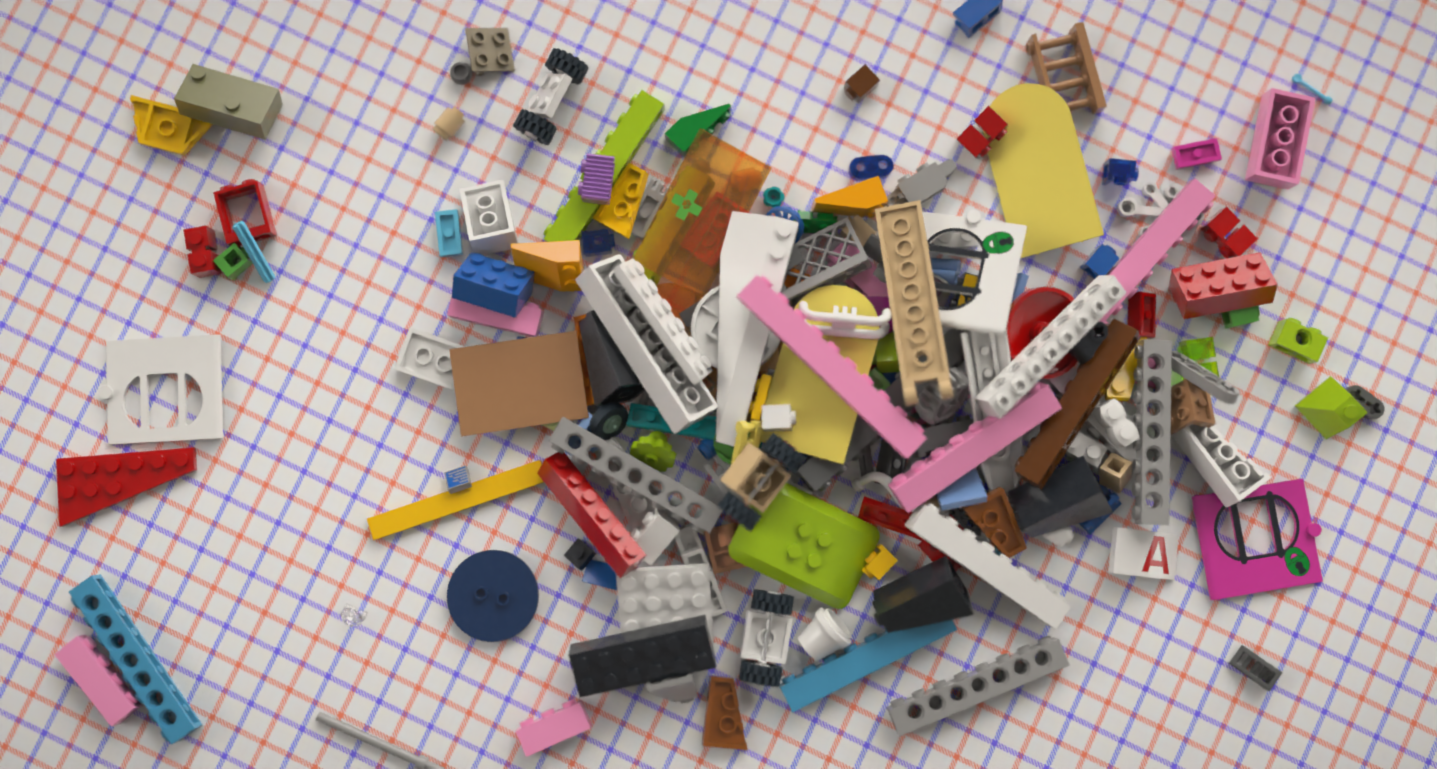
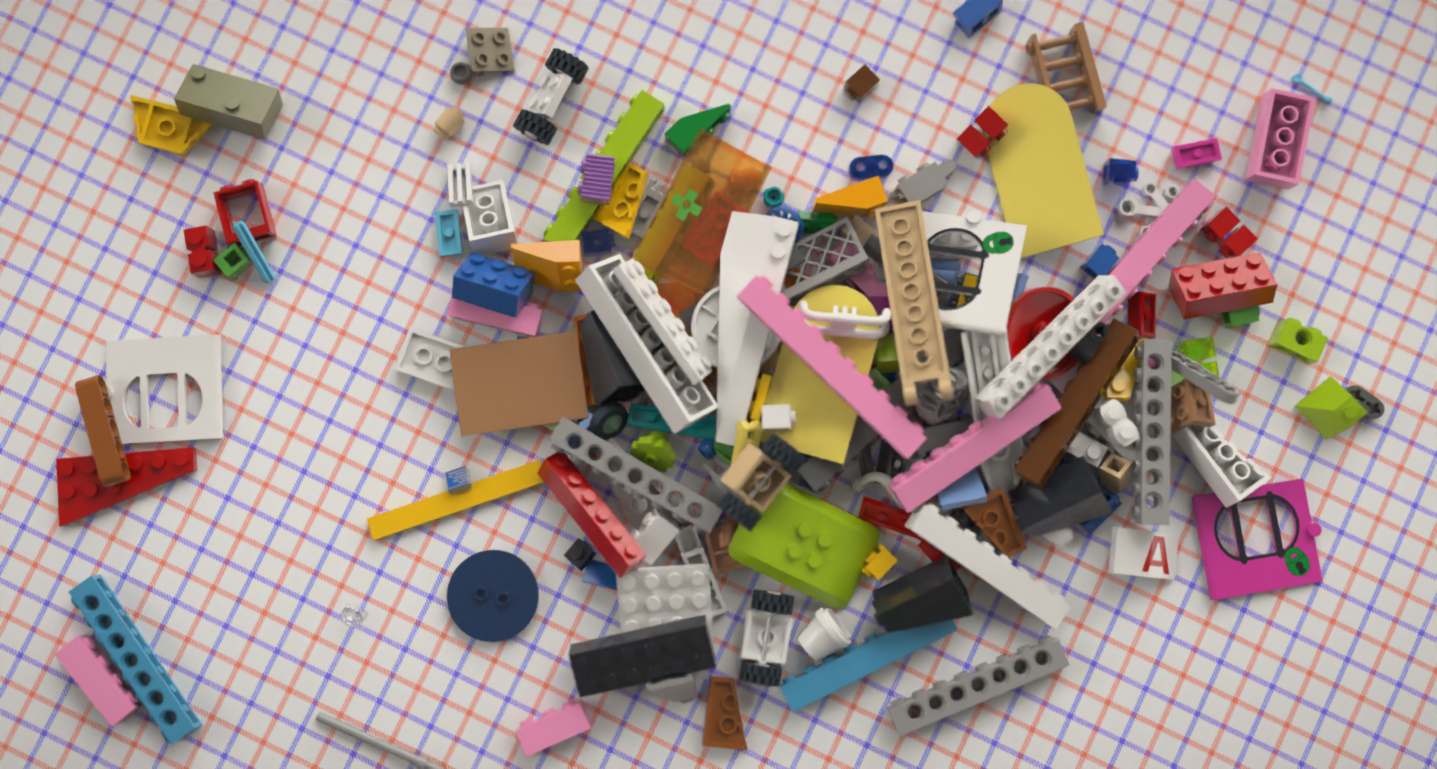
(102, 431): none -> dark orange beam
(459, 168): none -> white tile
(1271, 680): dark grey slope -> none

